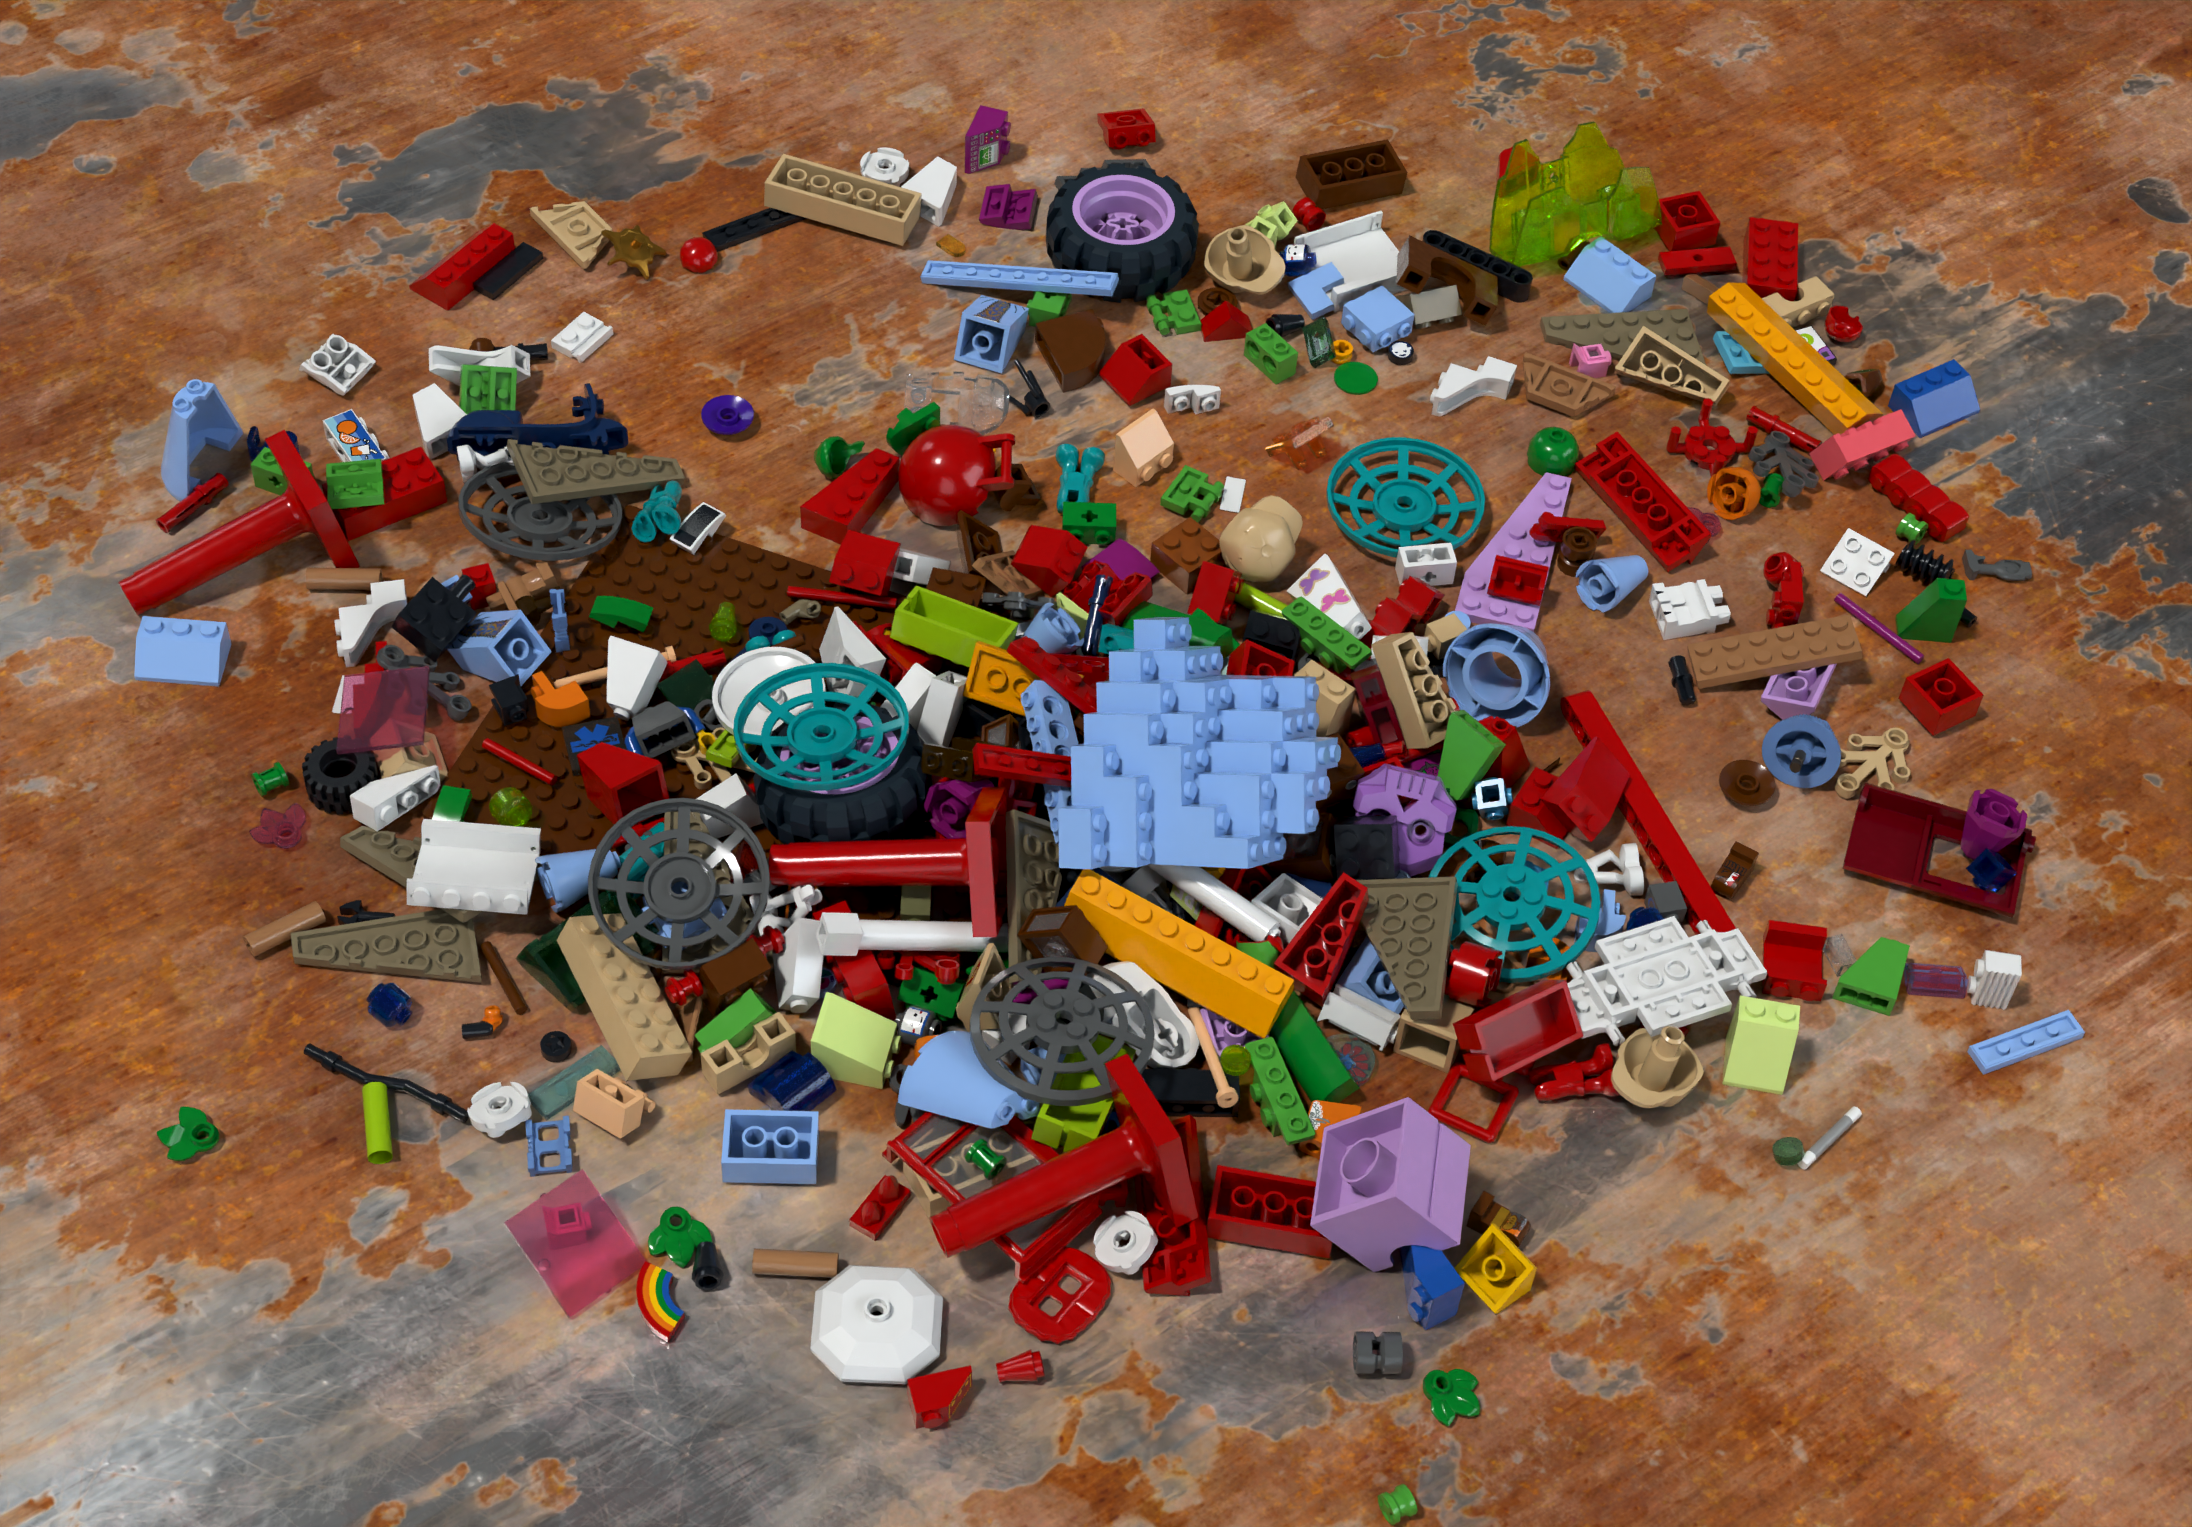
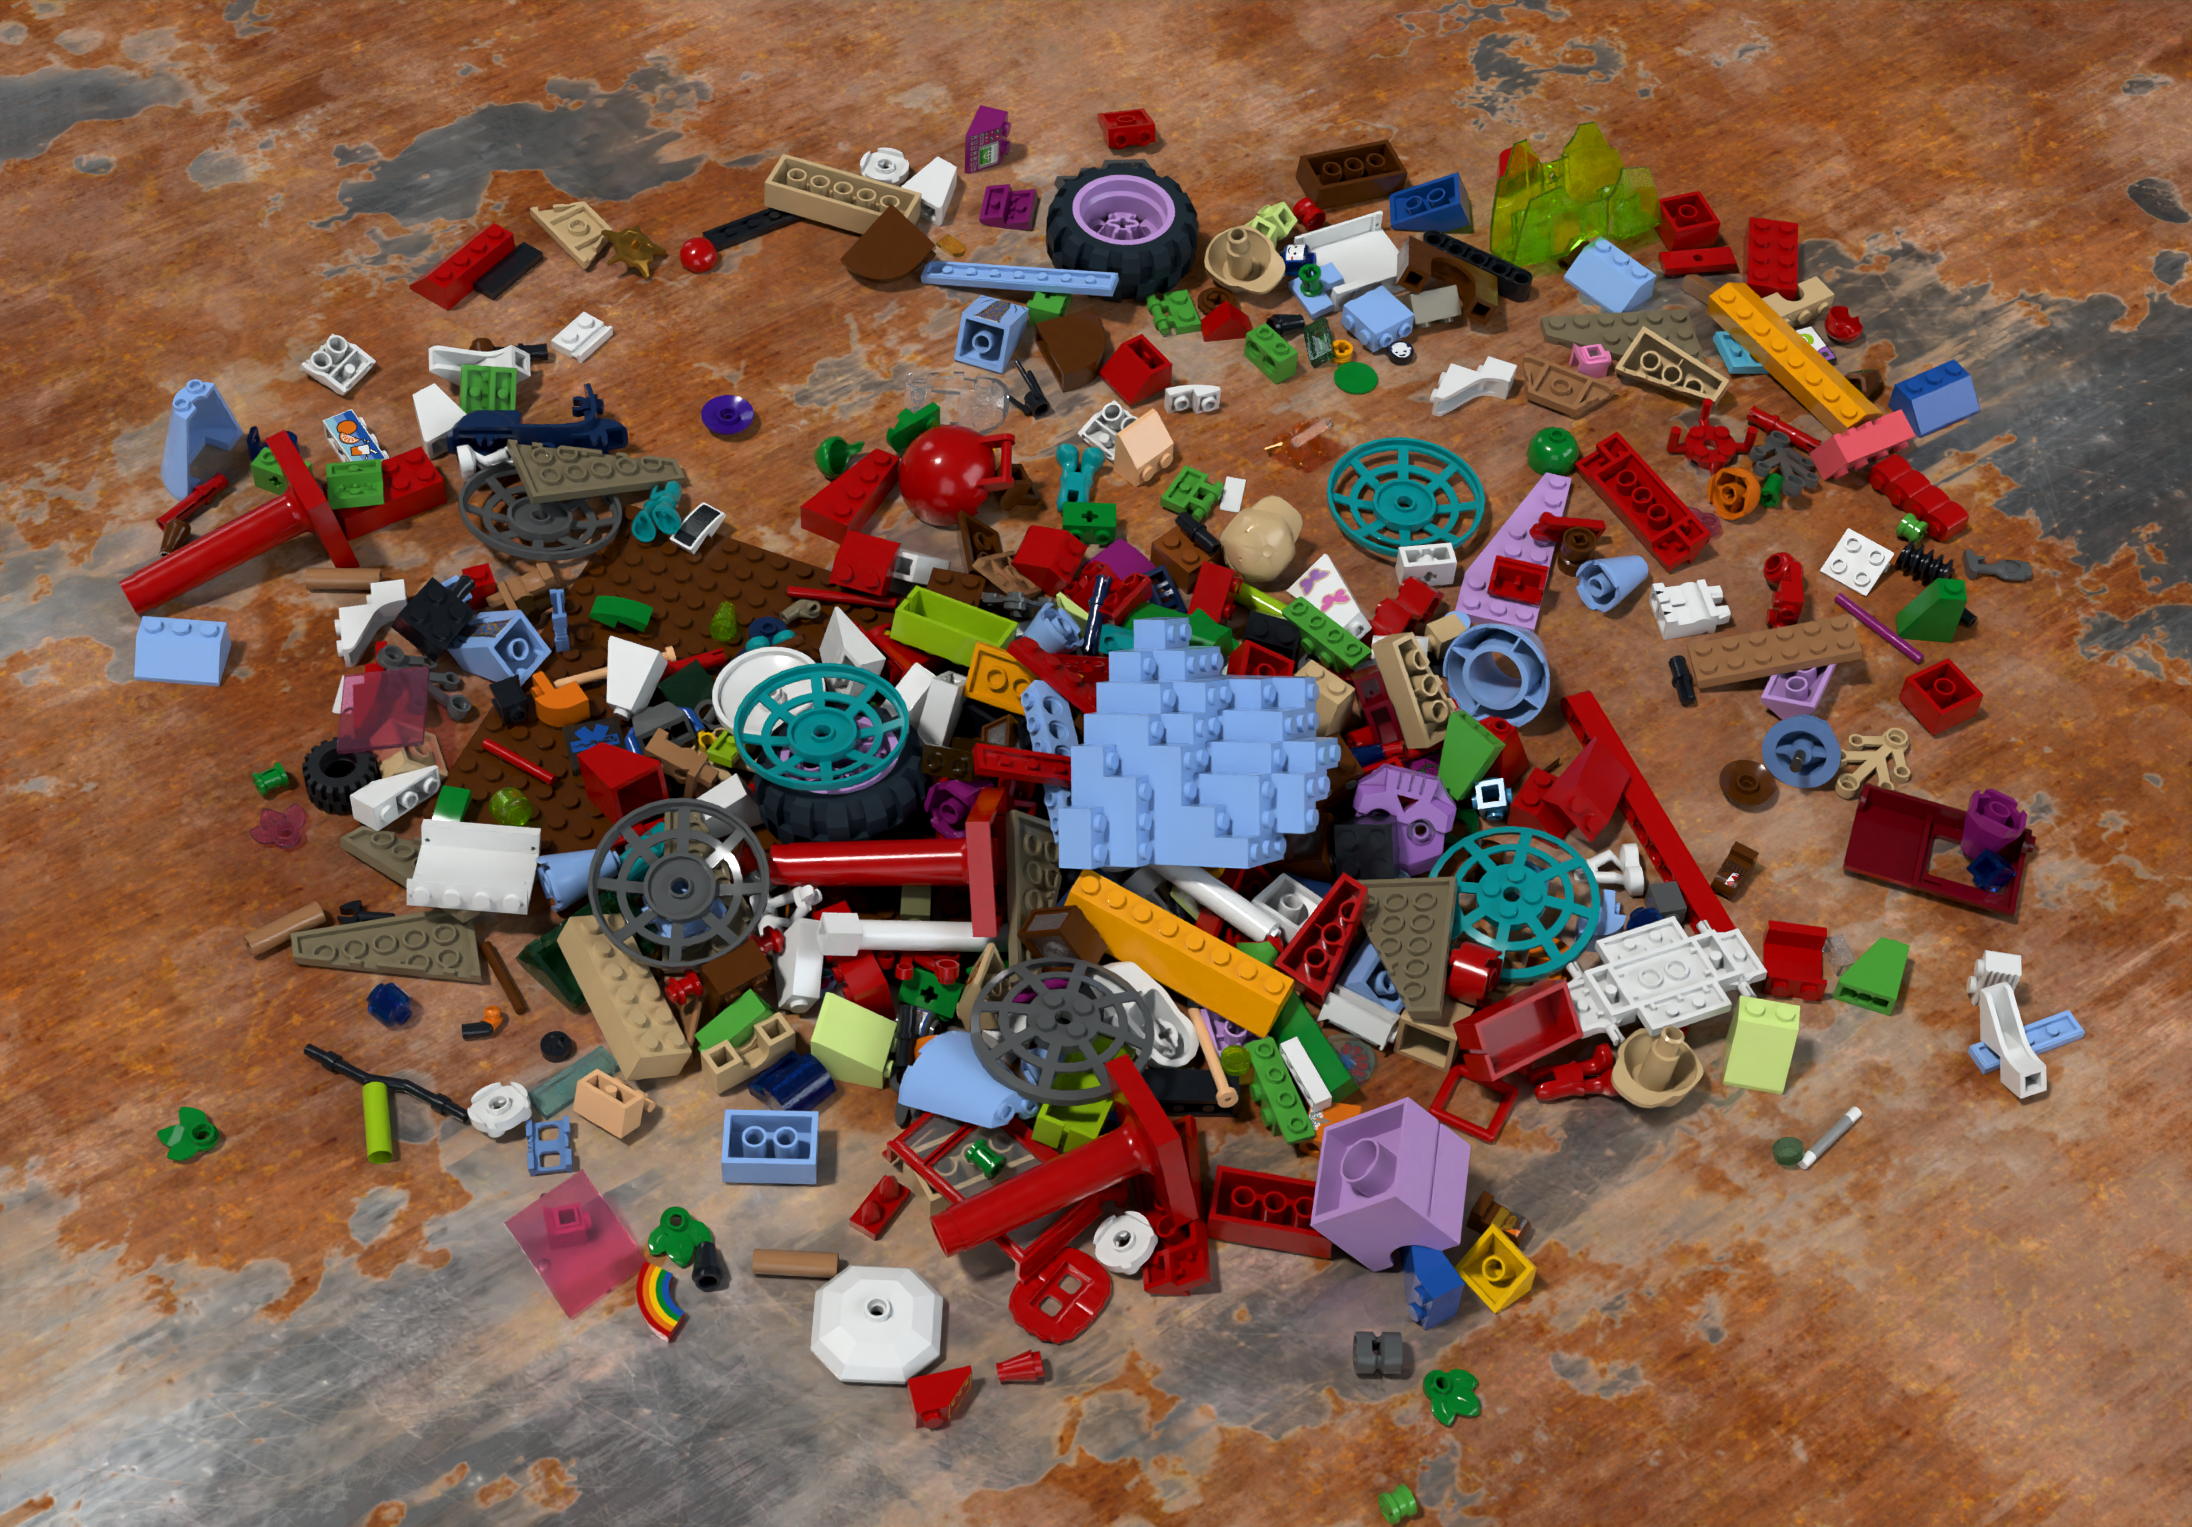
(175, 536): none -> reddish brown cone
(682, 766): none -> medium nougat hips
(889, 249): none -> reddish brown brick
(905, 1036): none -> black pin
(1103, 427): none -> white slope
(1170, 590): none -> dark blue slope
(1198, 533): none -> black axle
(1305, 1074): none -> white piece
(1310, 280): none -> green bush
(1431, 205): none -> blue slope
(1935, 980): clear pink slope -> none
(2004, 1034): none -> white arch

